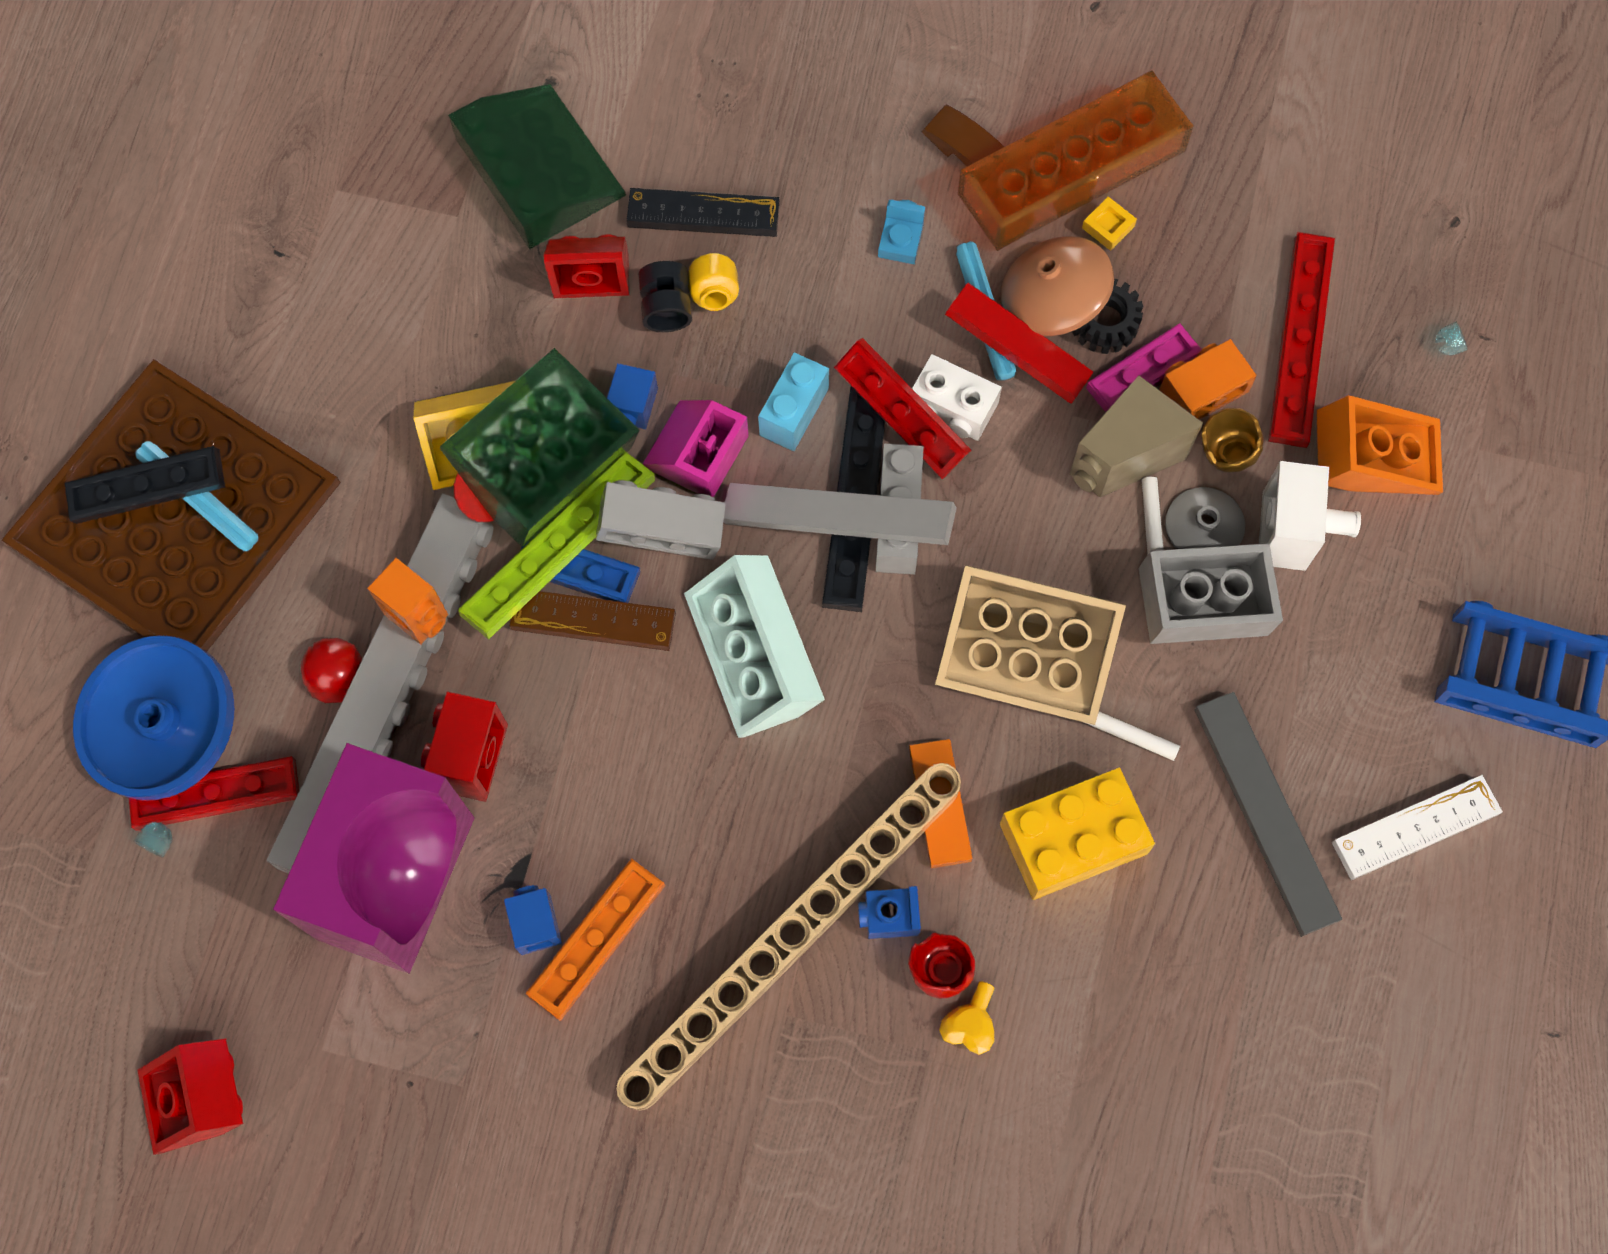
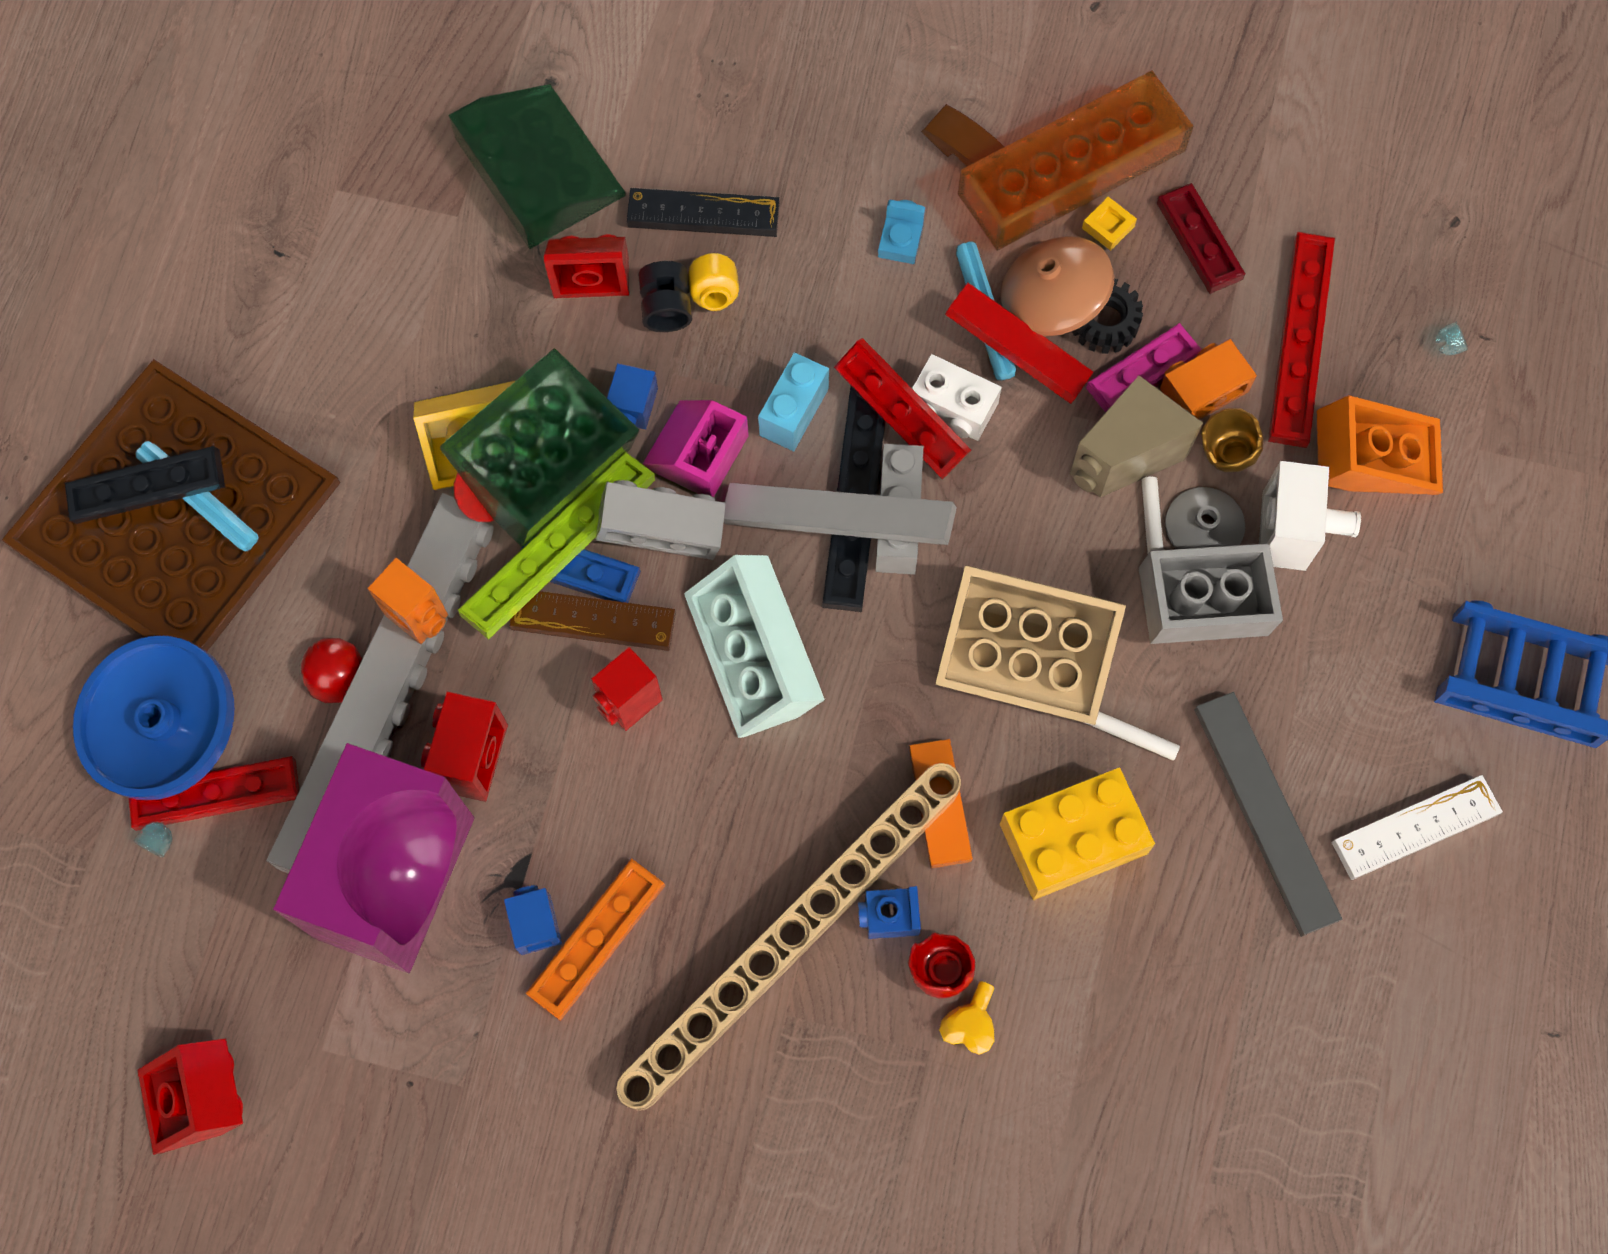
(626, 690): none -> red brick
(1200, 238): none -> dark red tile

